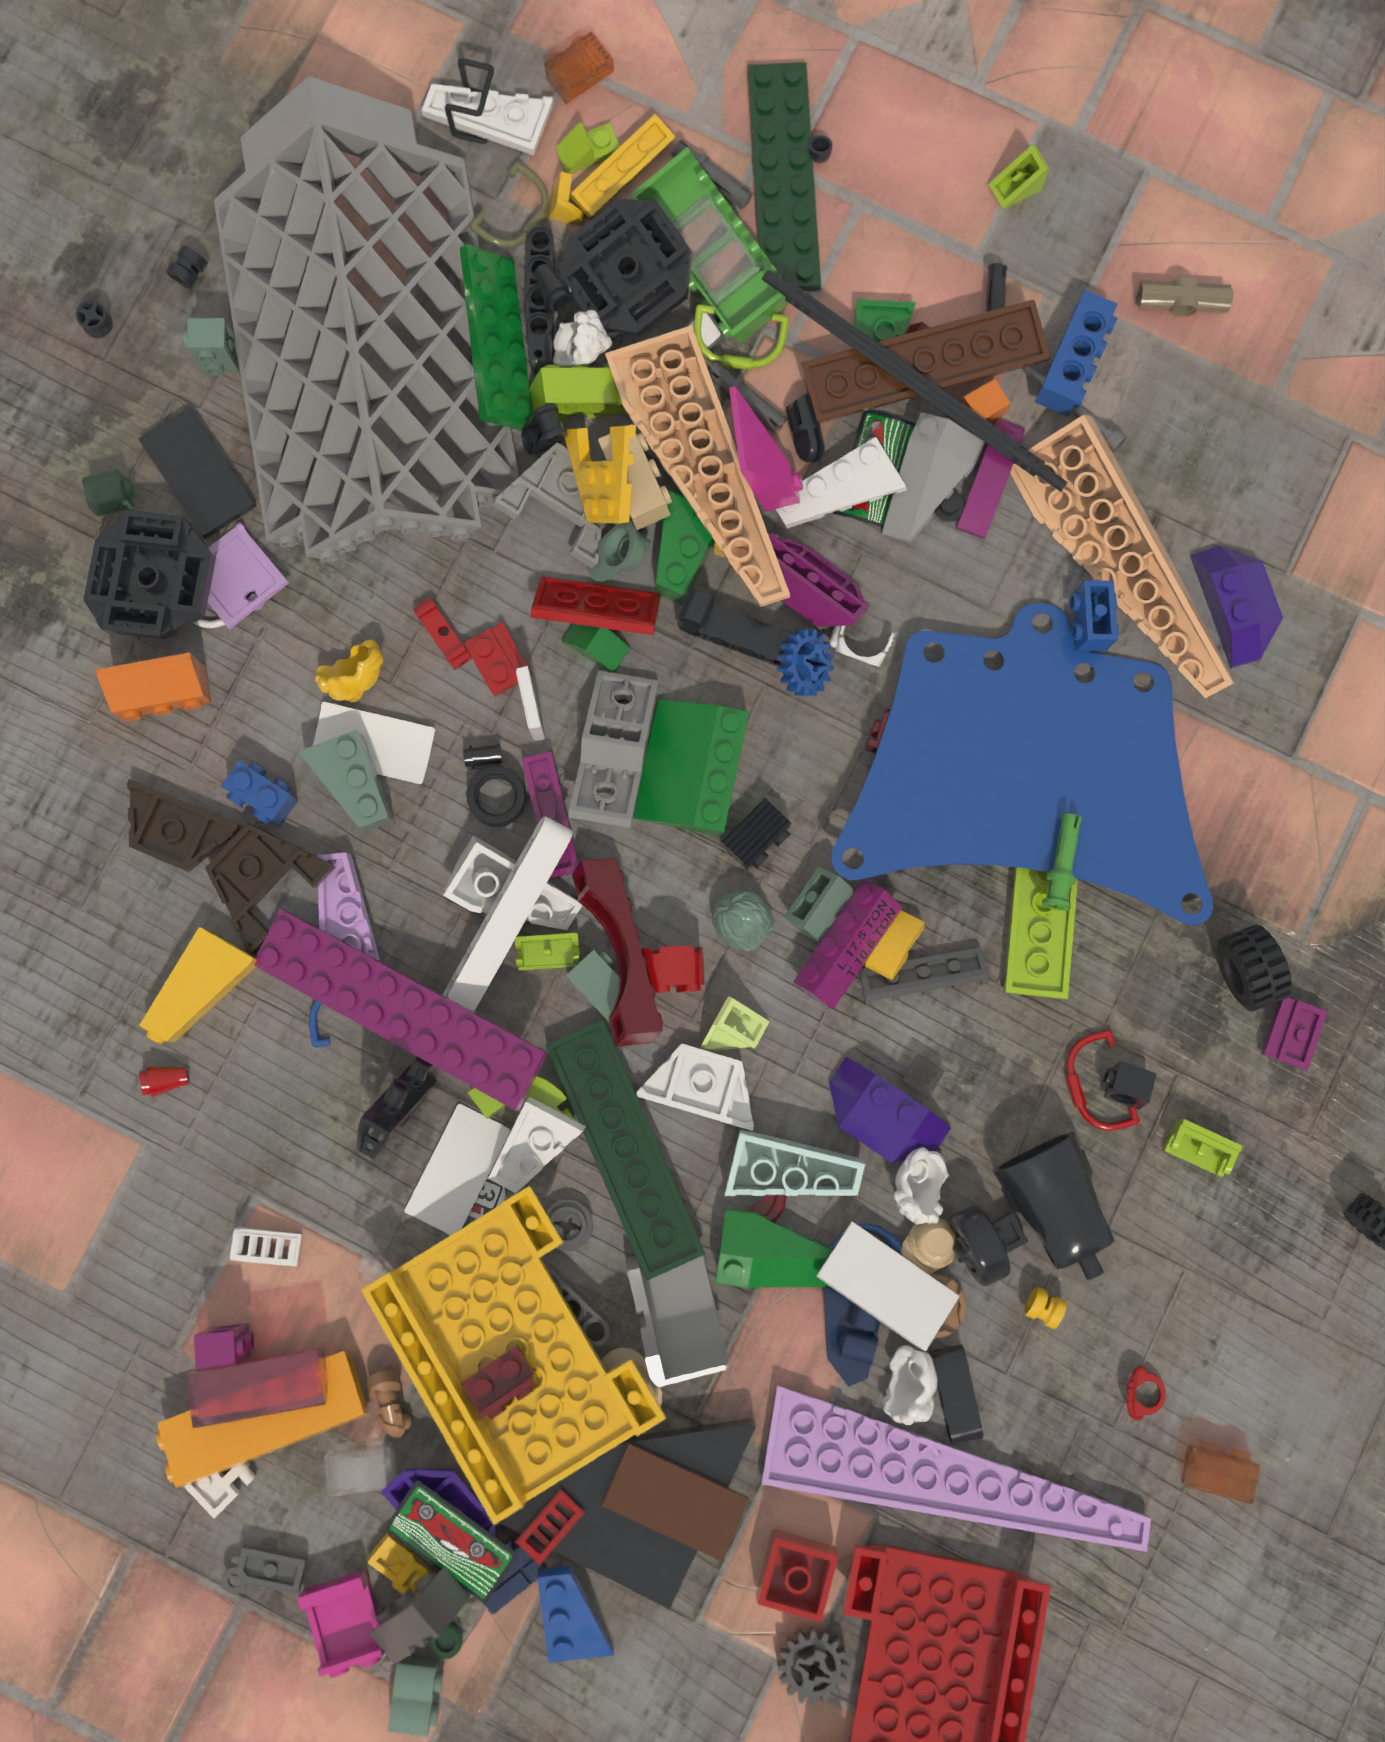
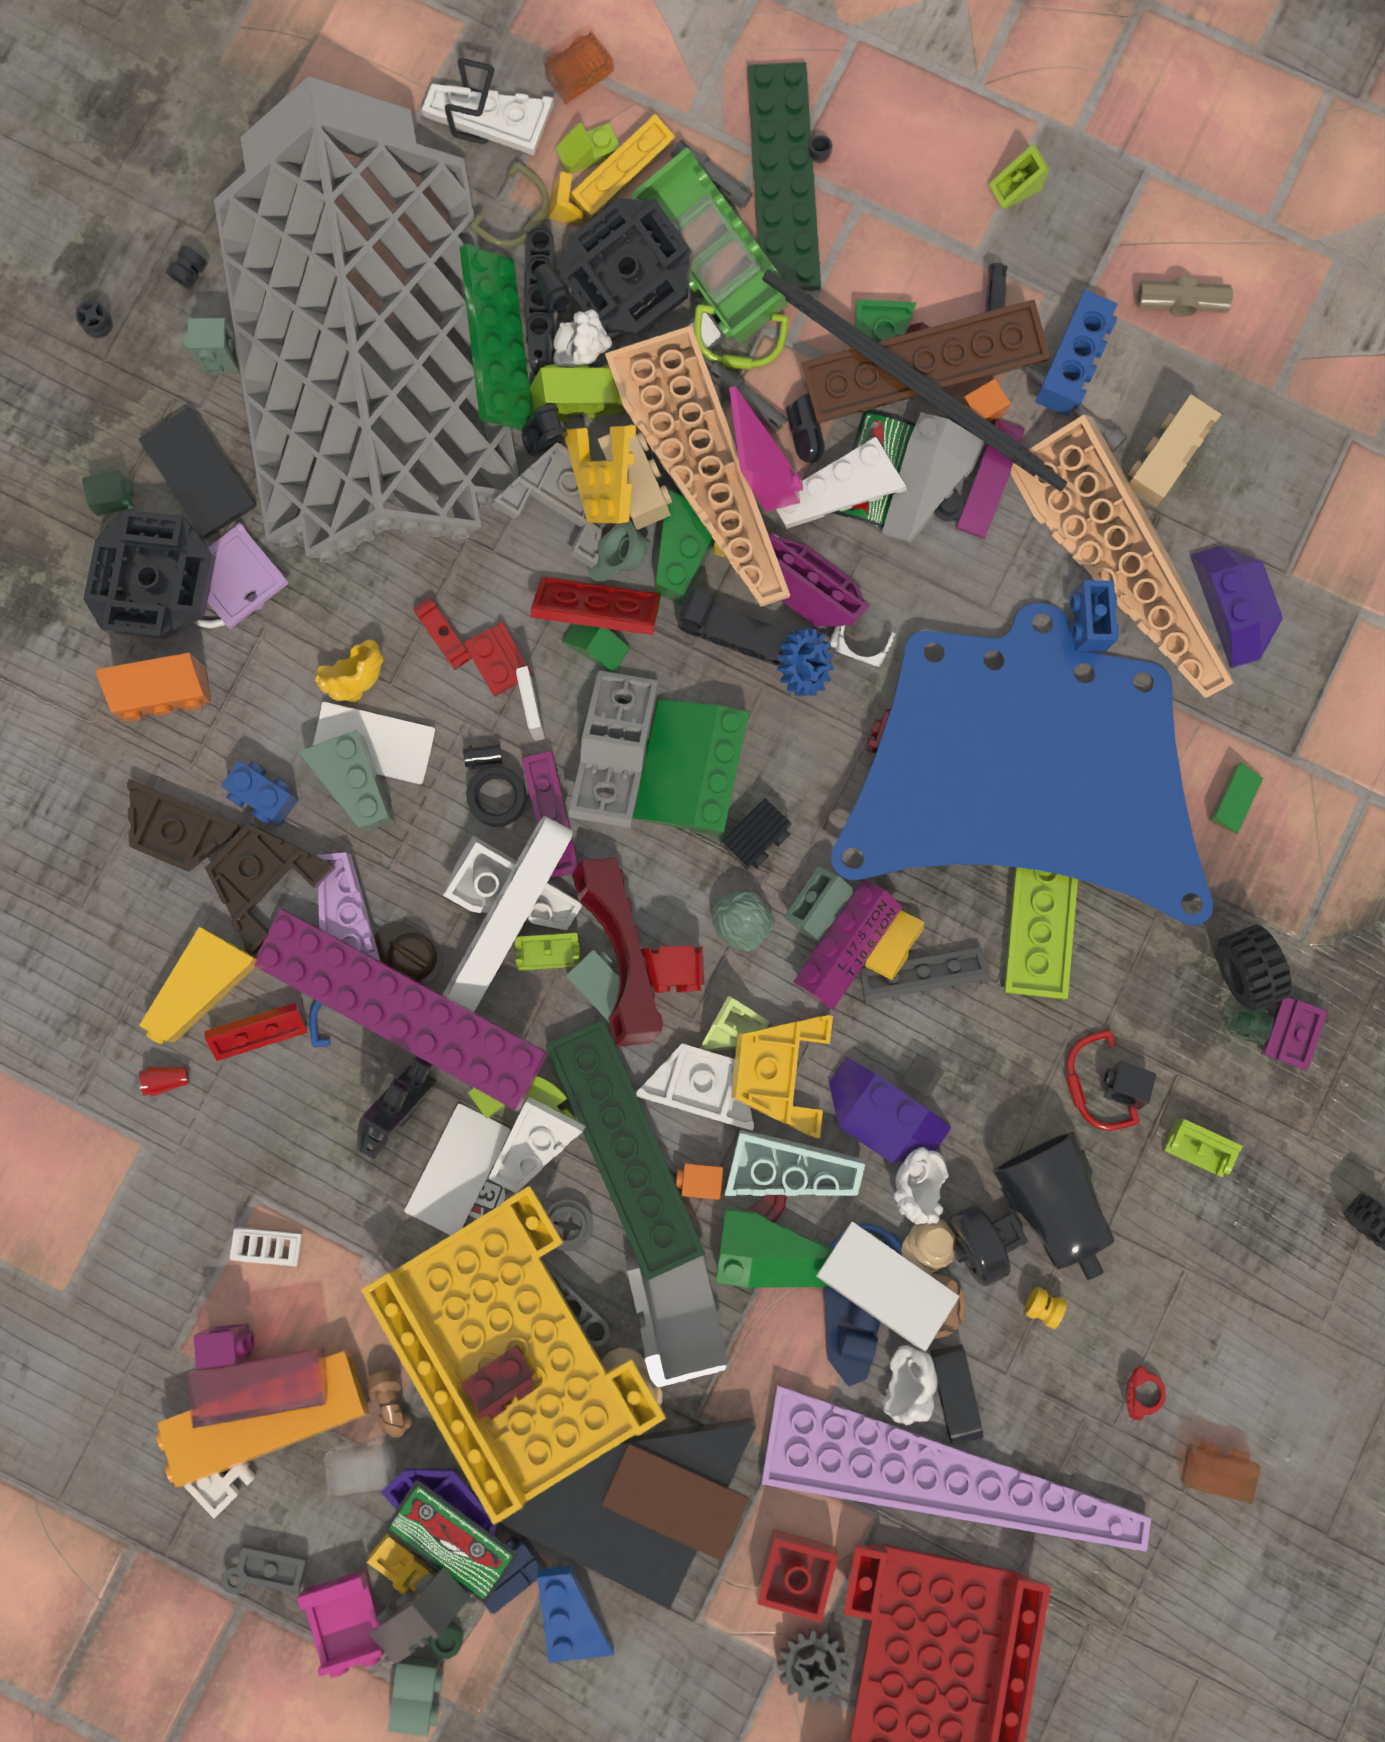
(256, 1031): none -> red plate
(409, 951): none -> dark brown piece
(528, 1547): red slope -> none
(700, 1180): none -> orange brick
(768, 1068): none -> yellow wing
(1061, 876): bright green pin -> none
(1172, 451): none -> tan wedge
(1236, 798): none -> green slope
(1252, 1026): none -> clear green piece

